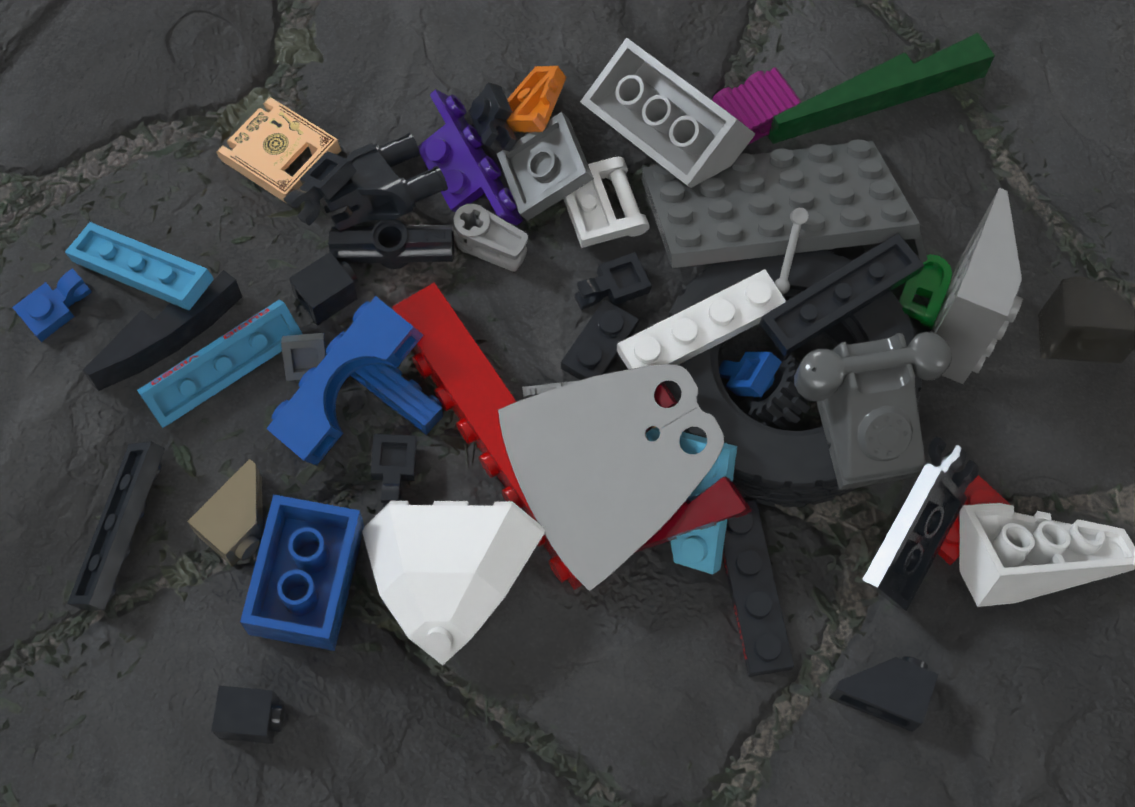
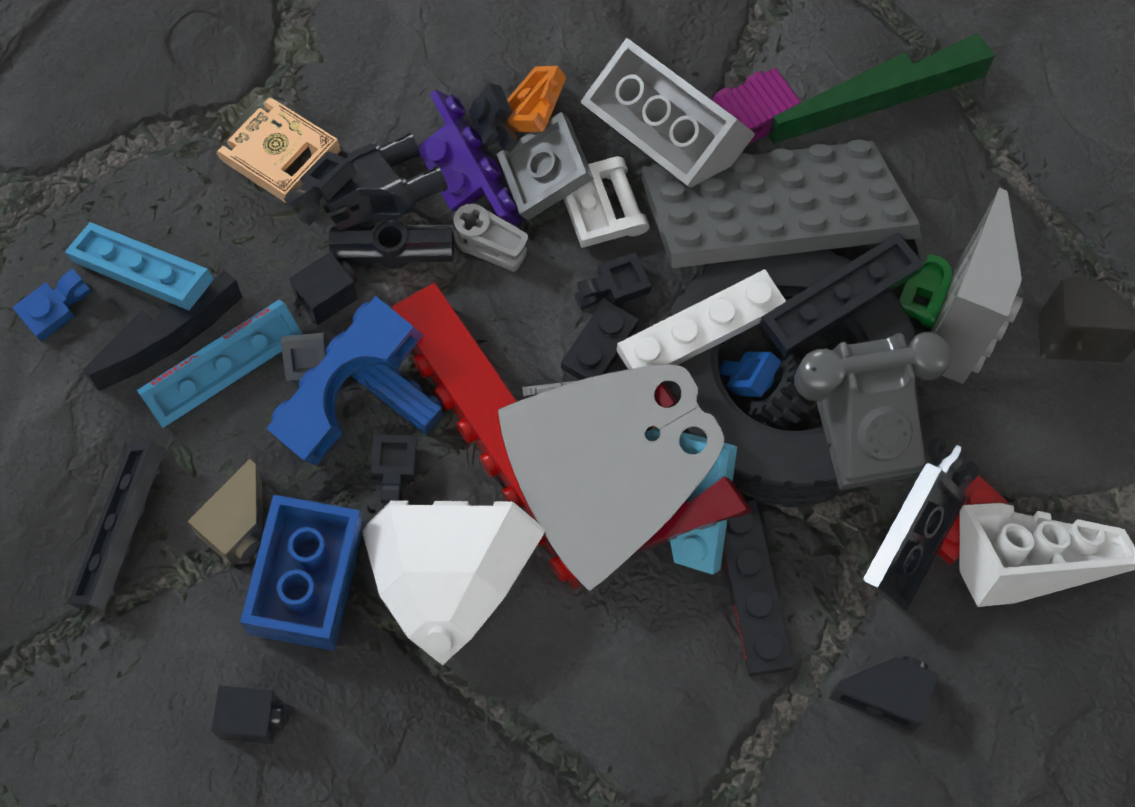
(798, 217): light grey hinge -> none

